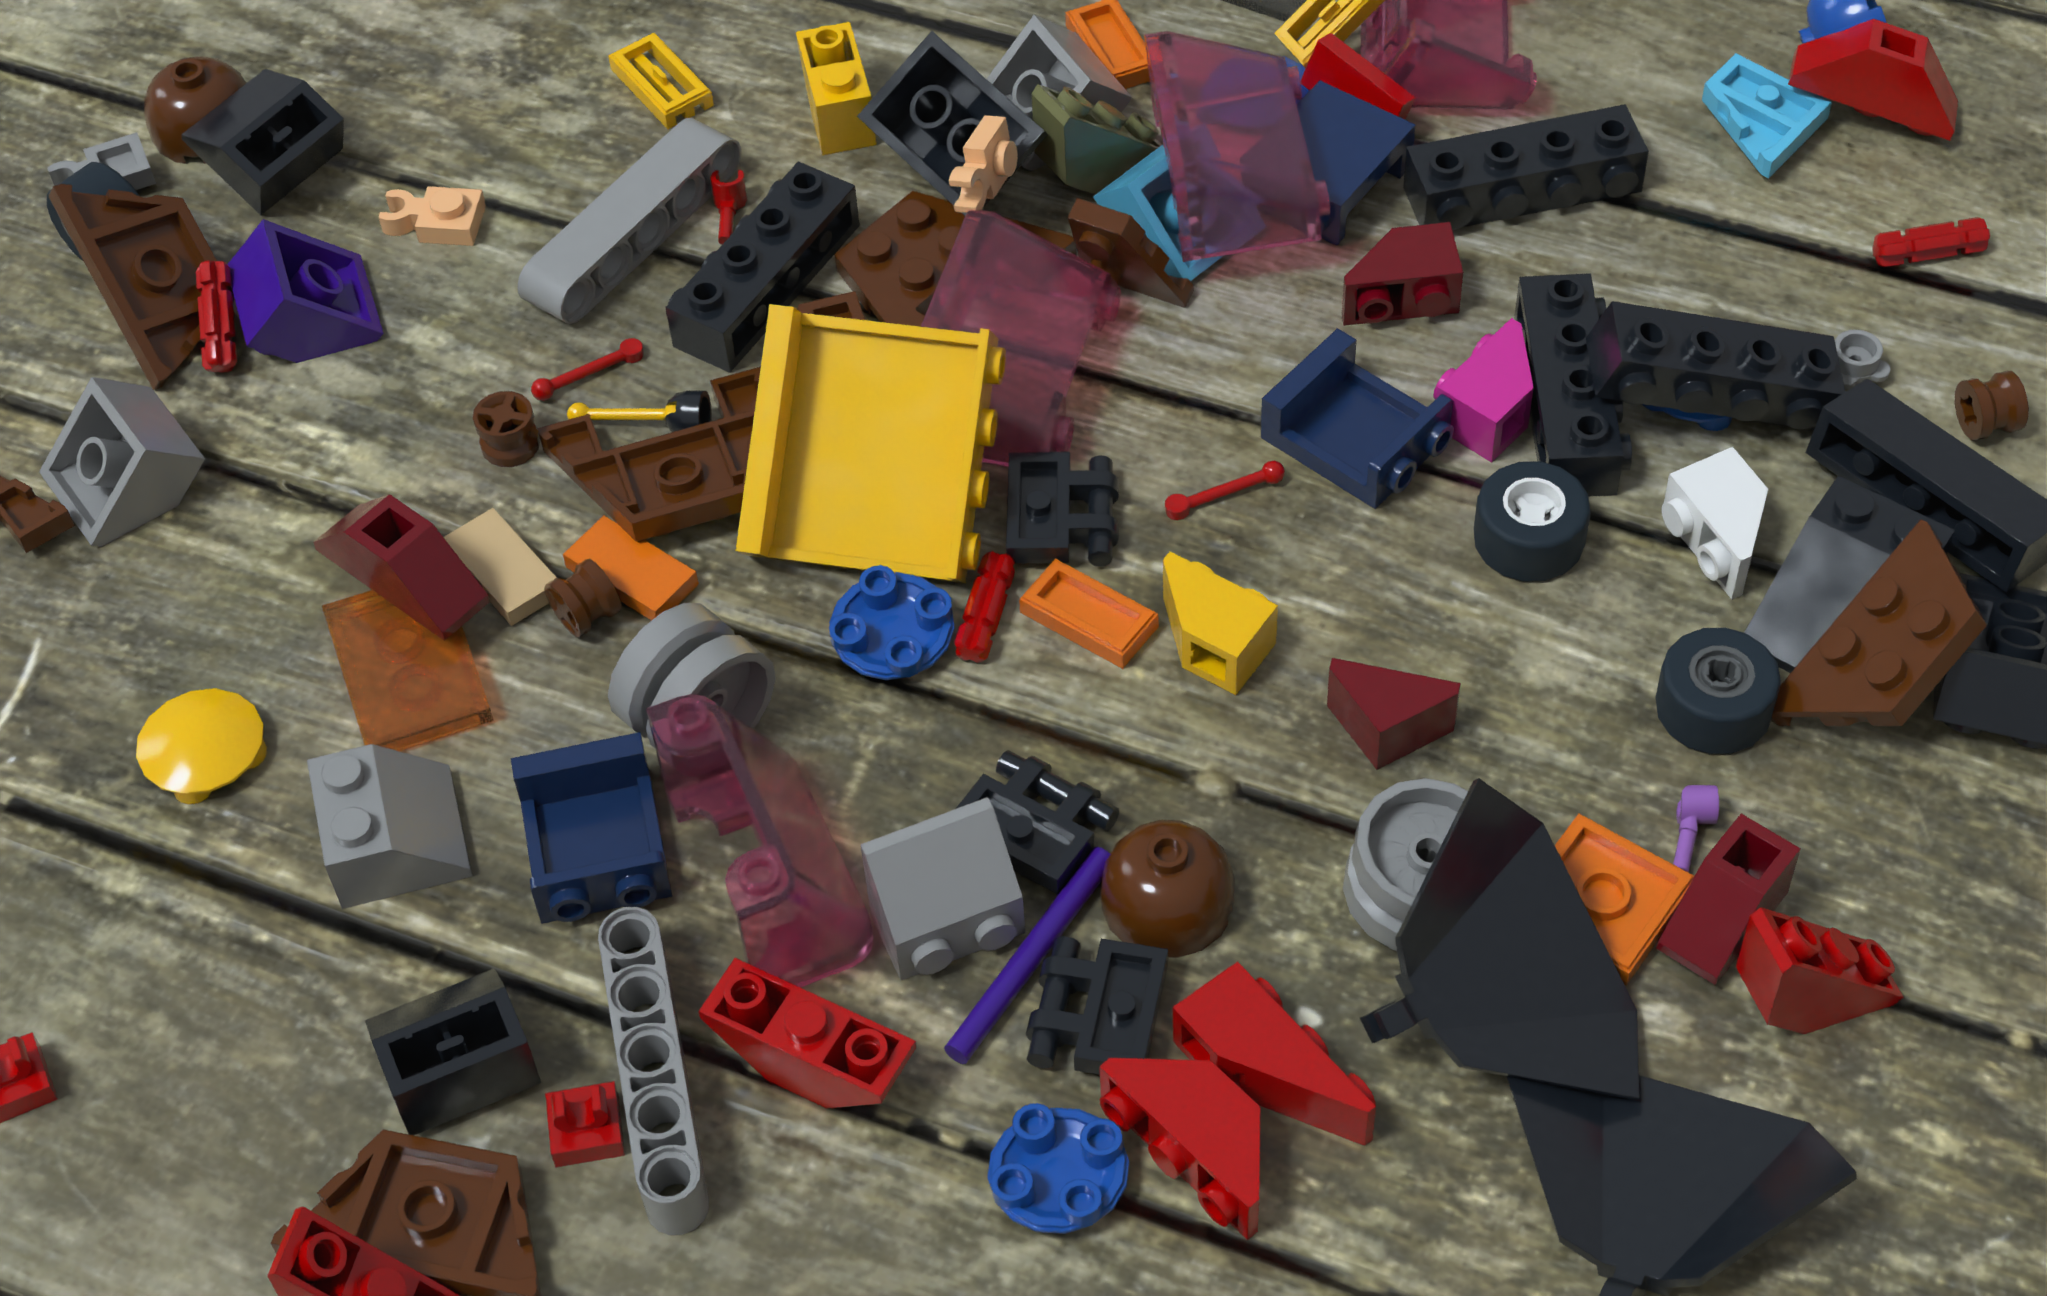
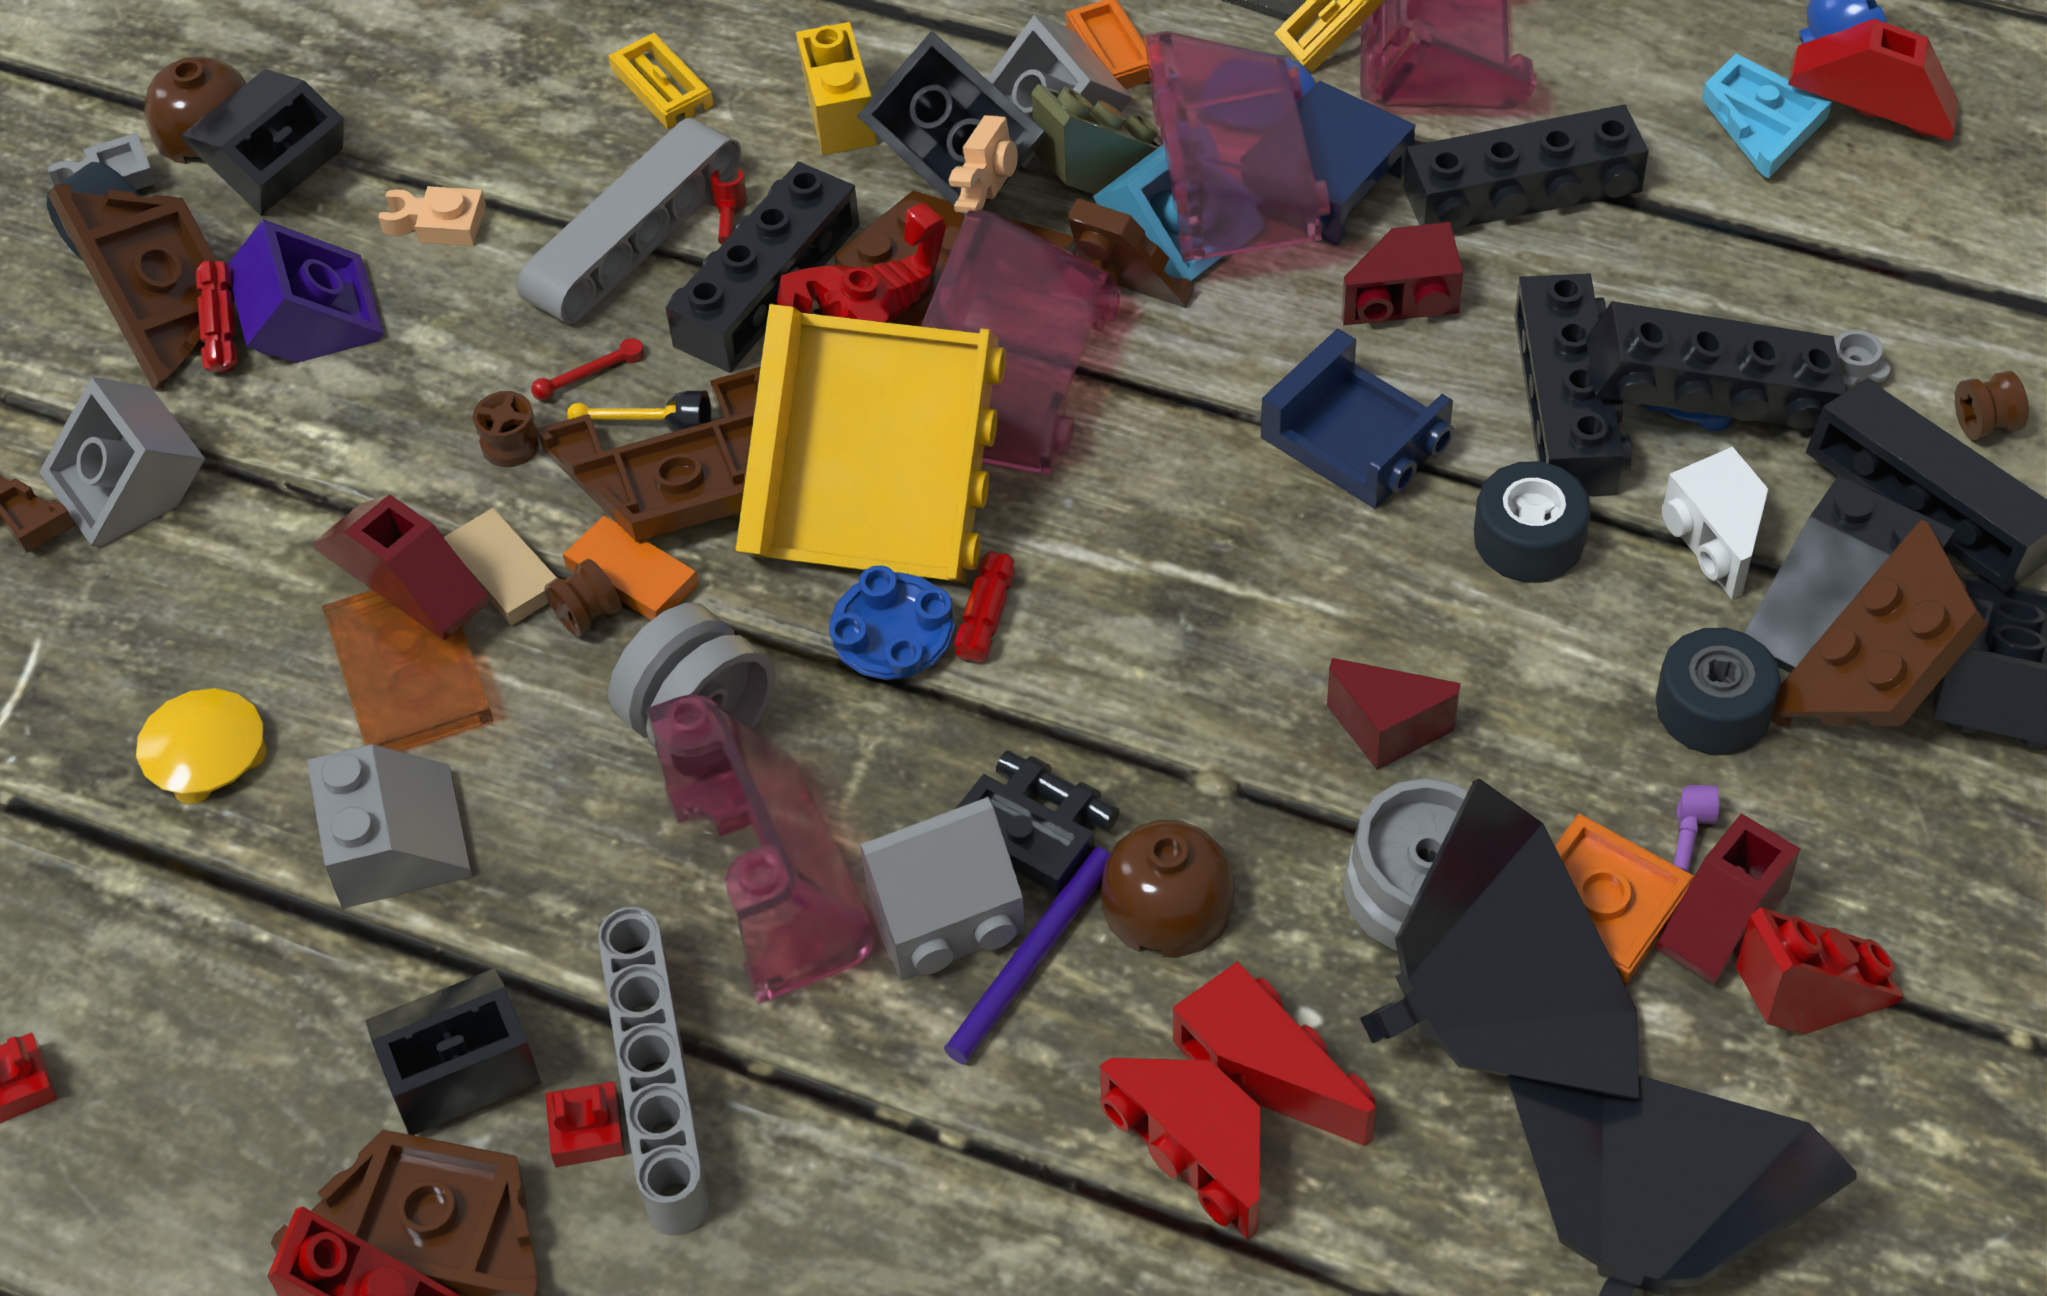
(591, 828): dark blue panel -> none
(805, 1039): red slope -> none
(875, 291): none -> red animal
(1040, 508): black plate -> none
(1058, 1169): blue dish -> none
(1089, 613): orange tile -> none
(1119, 1009): black plate -> none
(1178, 505): red hinge -> none
(1217, 624): yellow slope -> none
(1350, 72): red tile -> none
(1491, 392): dark pink slope -> none
(1931, 242): red axle -> none

